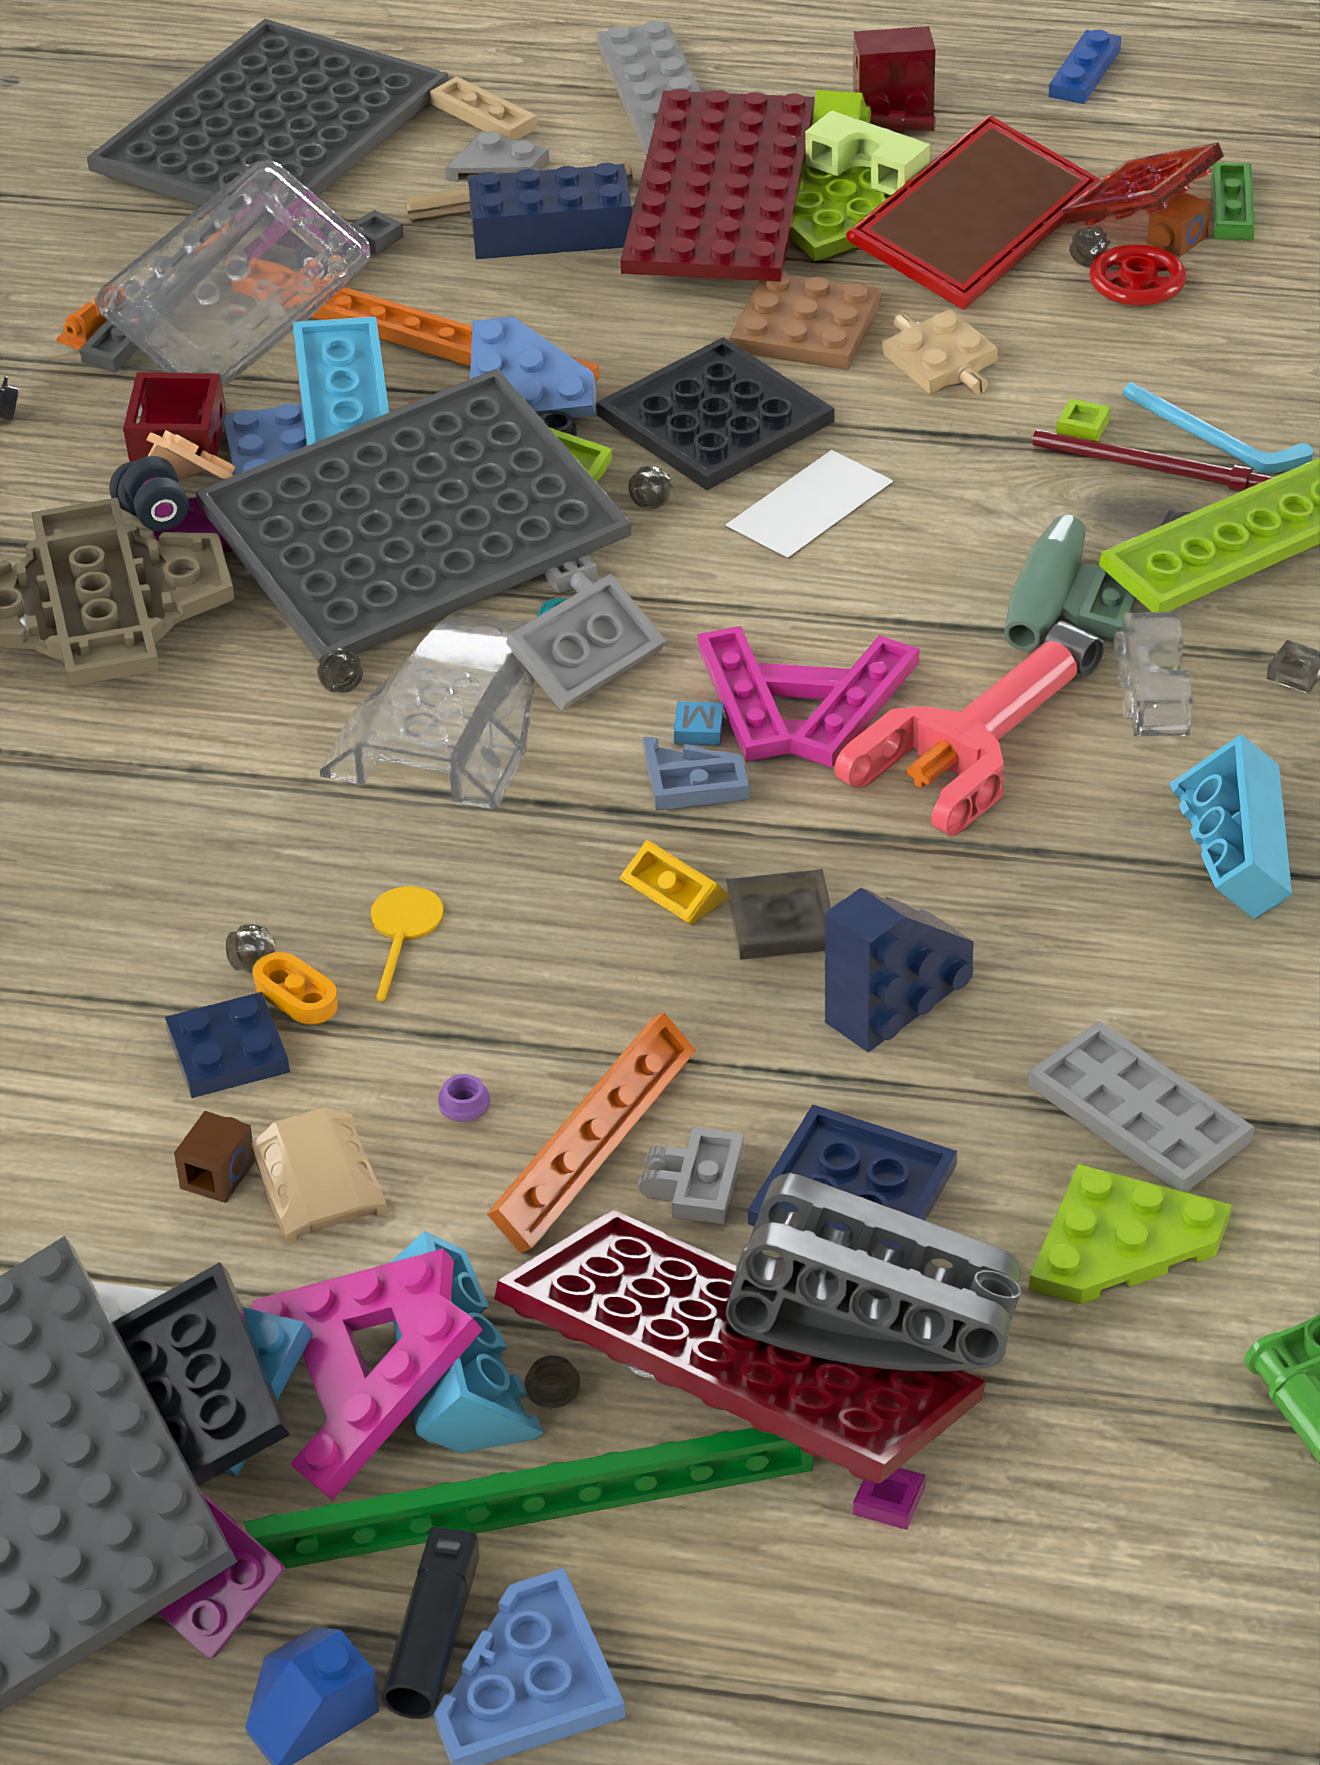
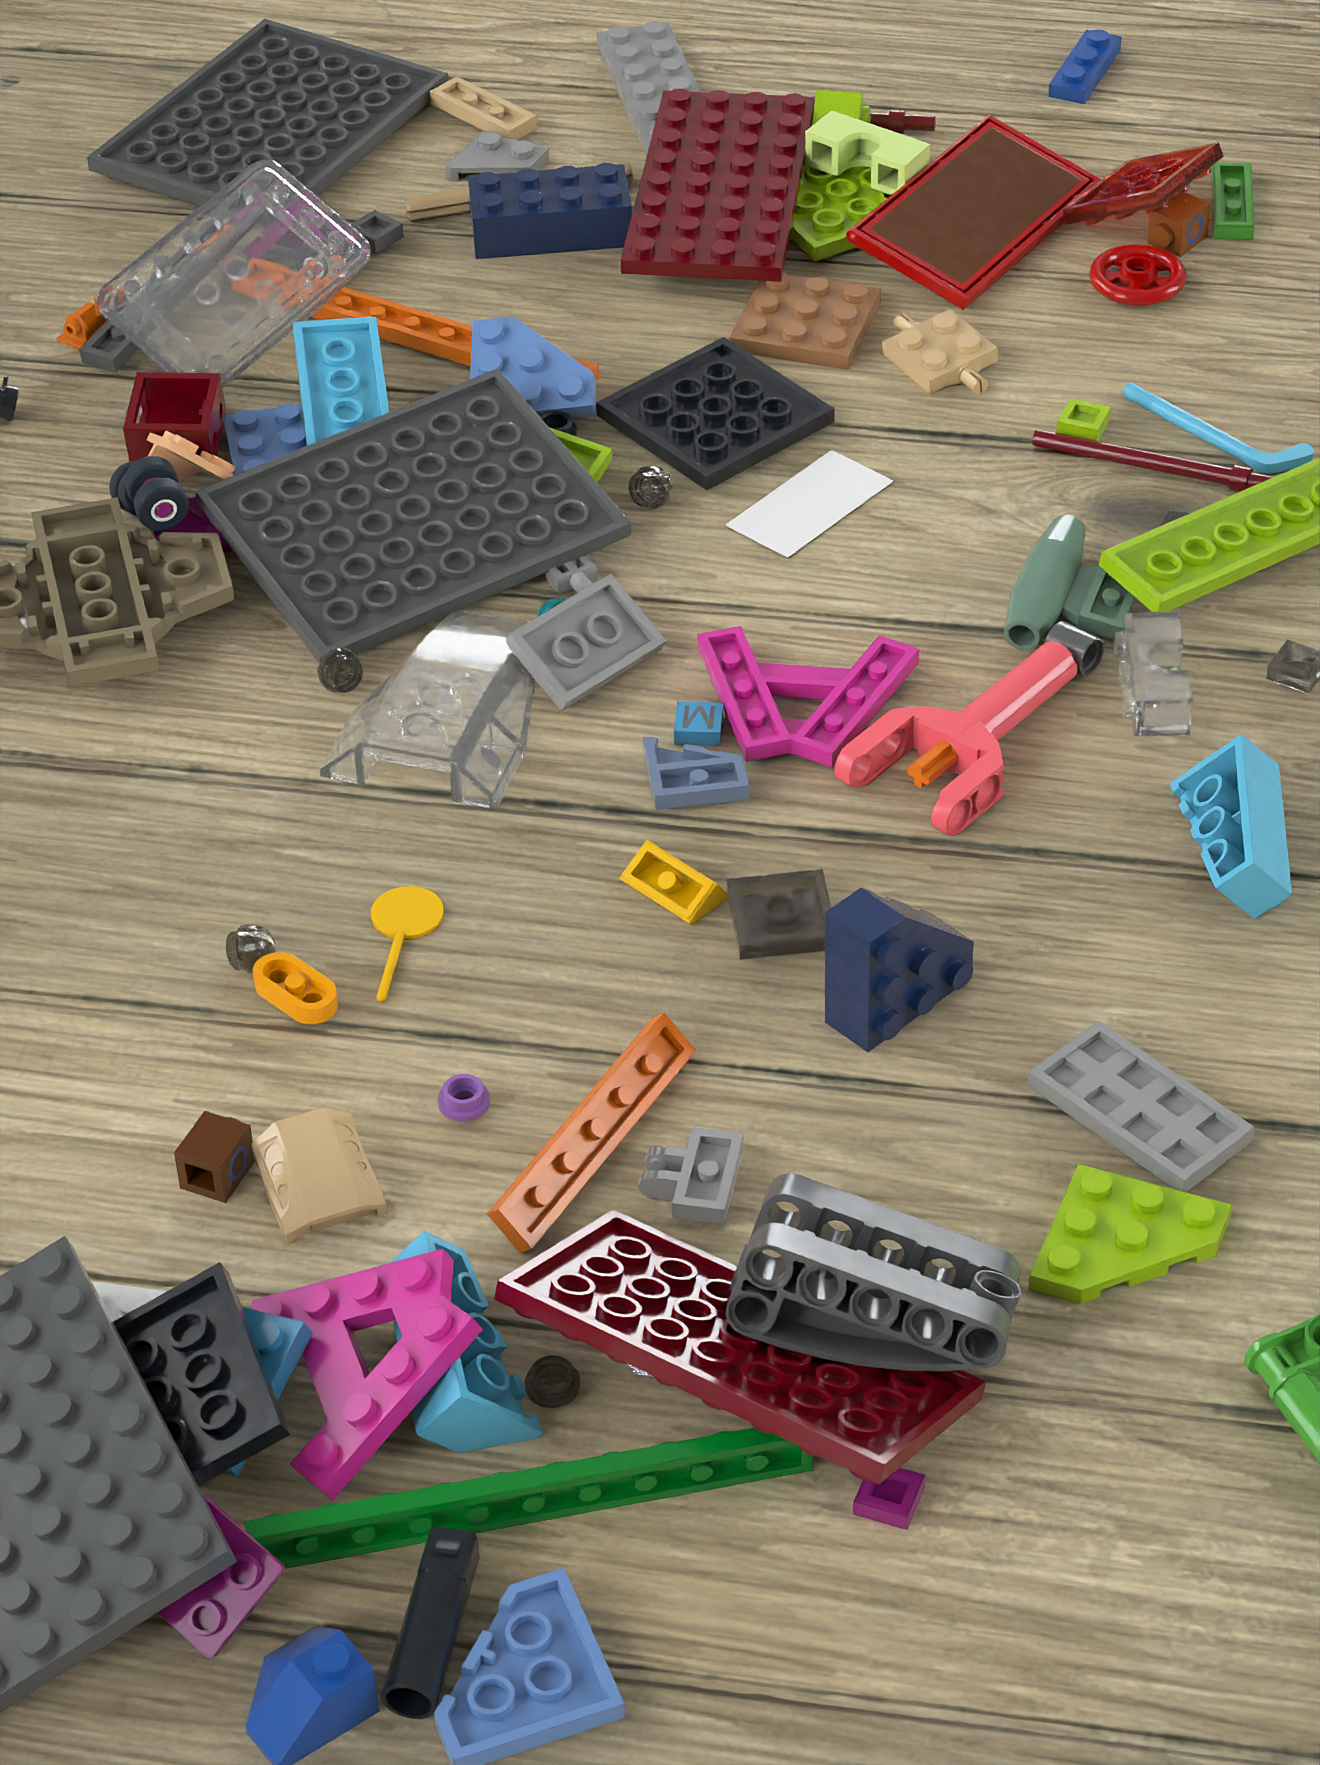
(227, 1044): dark blue plate -> none
(864, 1162): dark blue plate -> none
(895, 69): dark red piece -> none
(1088, 245): clear smoke plate -> none

